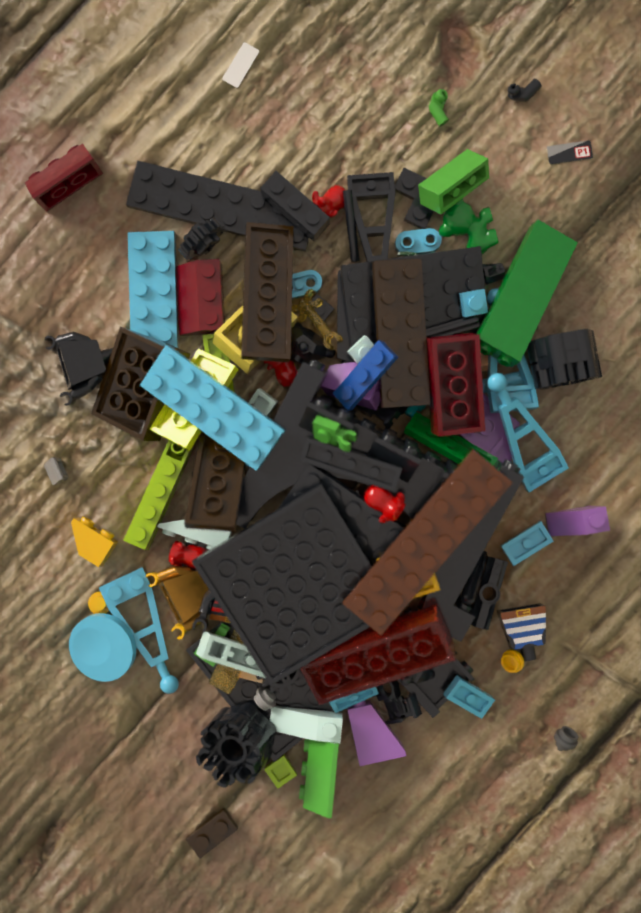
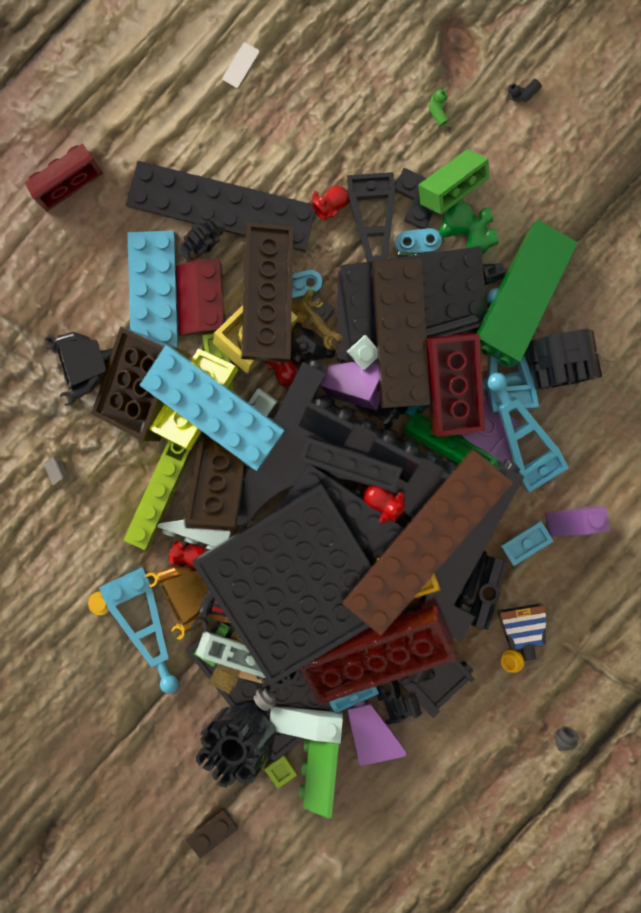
(91, 542): yellow slope -> none
(102, 647): medium azure piece -> none
(295, 206): black brick -> none
(330, 432): bright green plate -> none
(351, 225): black bar -> none
(365, 375): blue plate -> none
(469, 696): medium azure plate -> none
(473, 302): medium azure plate -> none
(569, 152): sticker -> none

